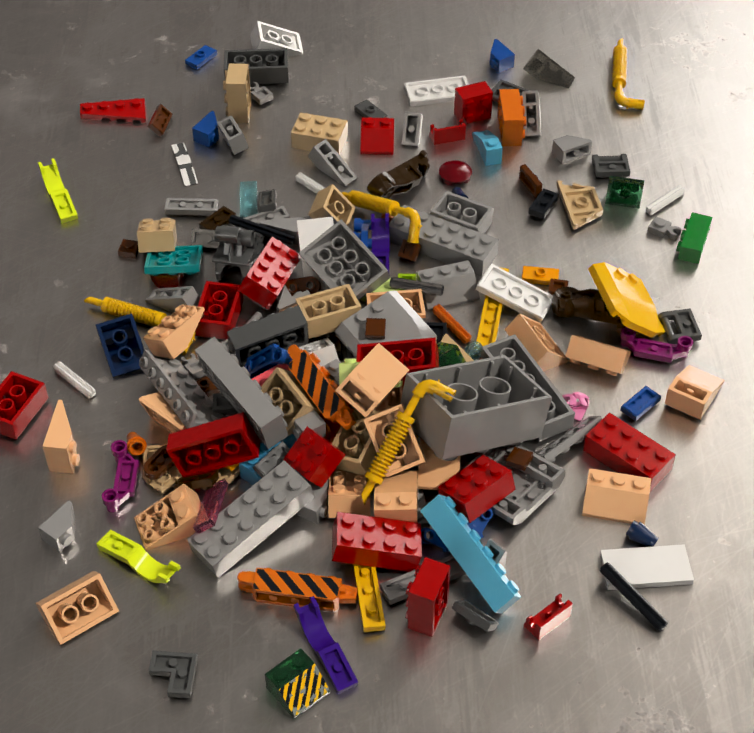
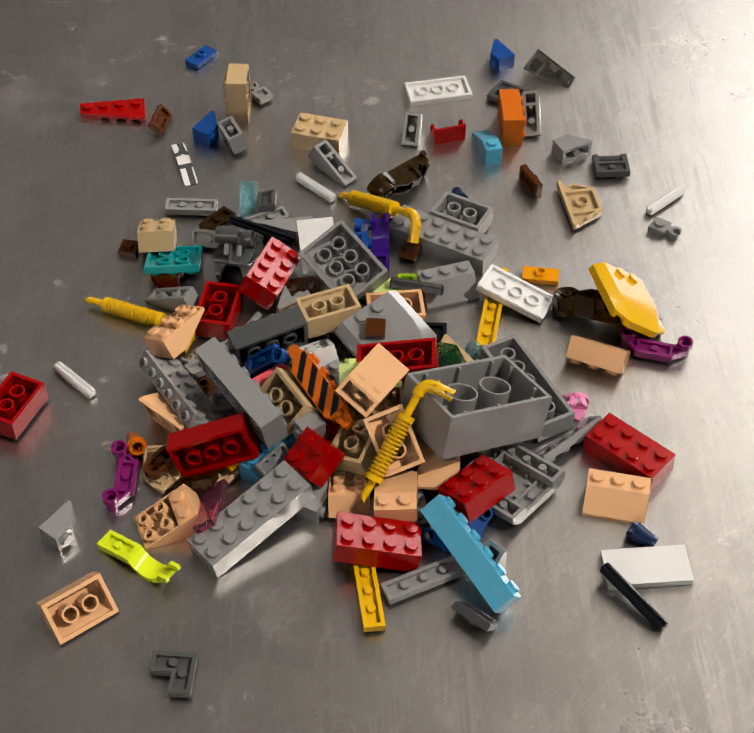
(57, 192): neon yellow piece -> none
(59, 443): light nougat slope -> none
(121, 344): dark blue slope -> none
(265, 65): dark grey brick -> none
(272, 37): white slope -> none
(291, 588): orange hinge -> none
(296, 683): slope -> none
(325, 647): dark purple piece -> none
(332, 203): tan brick -> none
(368, 109): dark grey plate -> none
(377, 136): red slope -> none
(427, 596): red brick -> none
(452, 324): orange axle -> none
(455, 172): dark red dish -> none
(473, 102): red brick -> none
(519, 458): reddish brown tile -> none
(537, 342): light nougat slope -> none
(543, 203): black plate -> none
(549, 617): red hinge -> none
(555, 284): reddish brown plate -> none
(619, 78): yellow piece -> none
(624, 192): clear green slope -> none
(640, 403): blue plate -> none
(684, 323): dark grey plate -> none
(693, 391): light nougat slope -> none
(694, 237): green brick -> none

